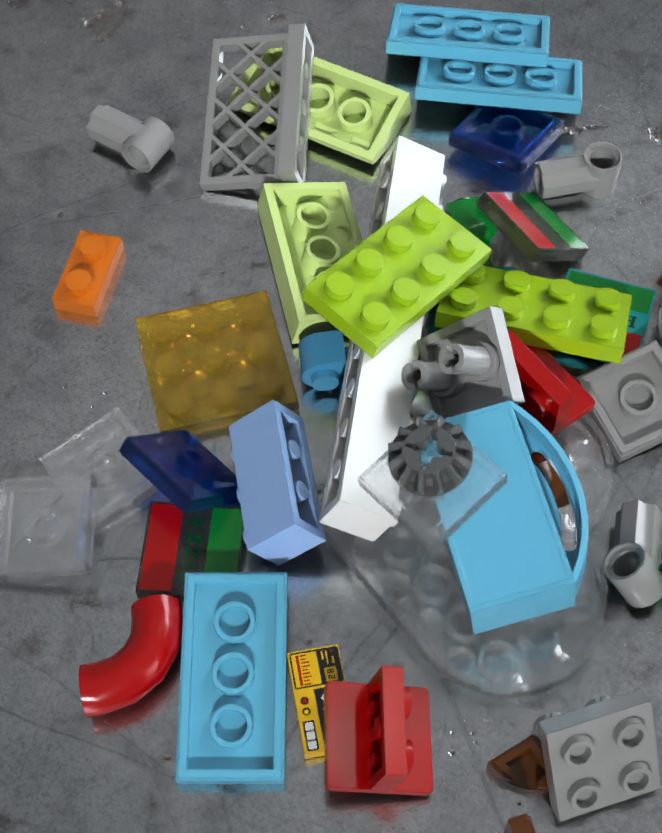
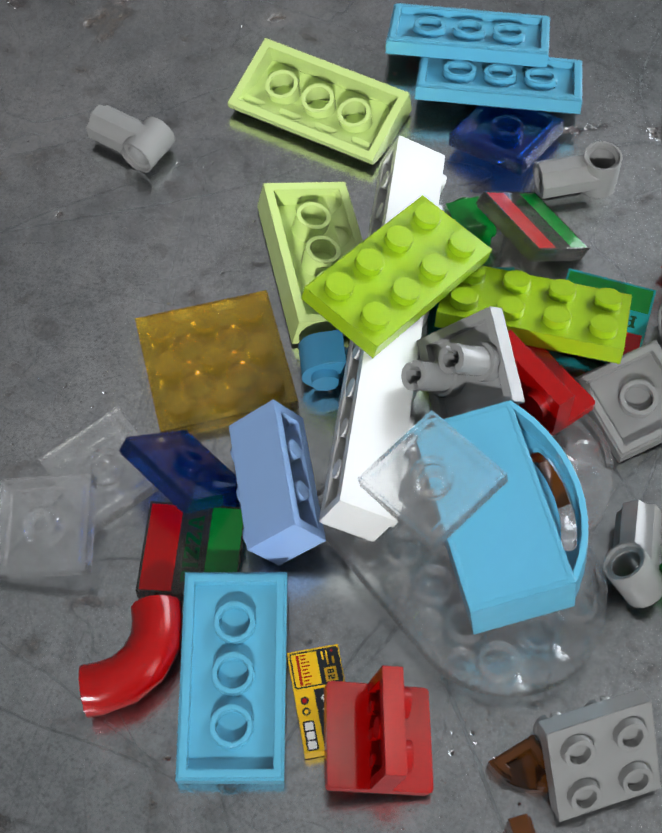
(88, 273): orange plate -> none
(291, 101): light grey fence -> none
(443, 472): dark grey gear -> none

